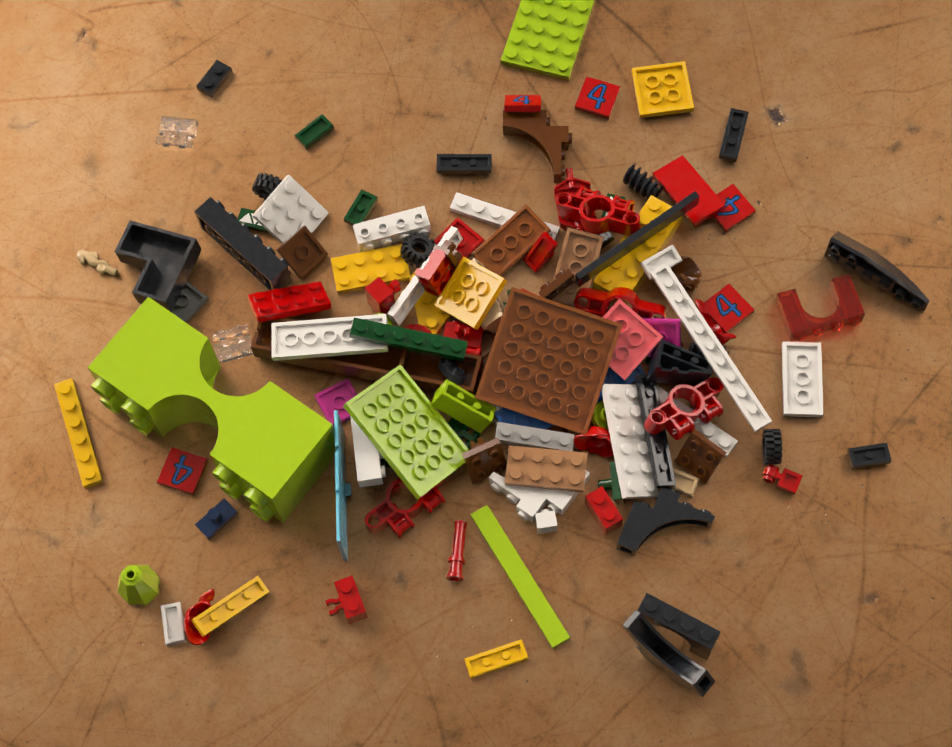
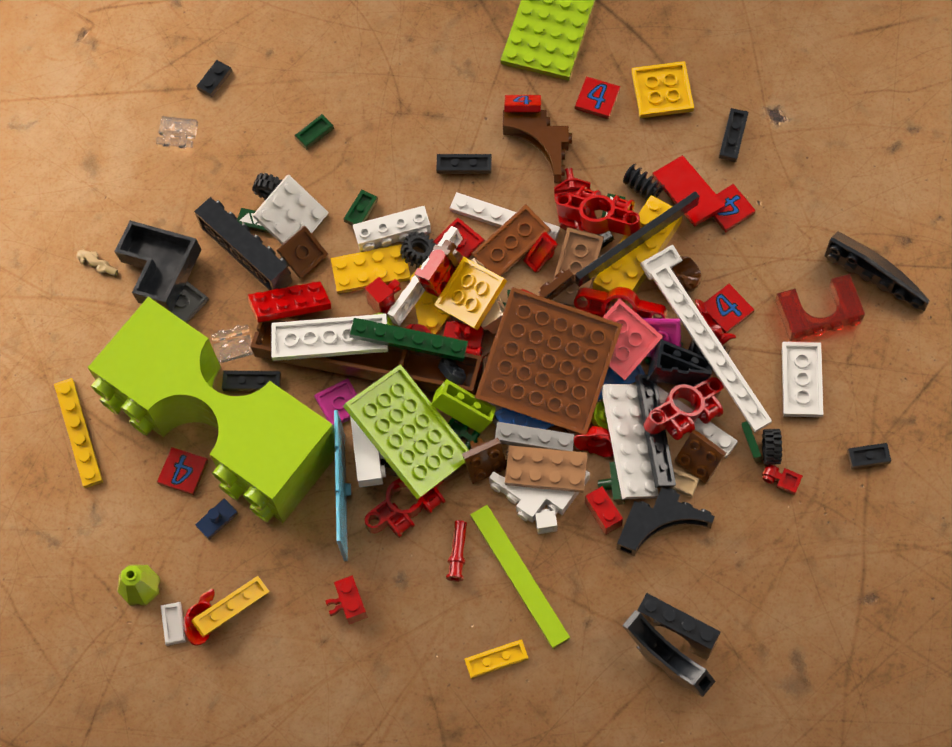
(249, 380): none -> black plate
(751, 442): none -> dark green tile

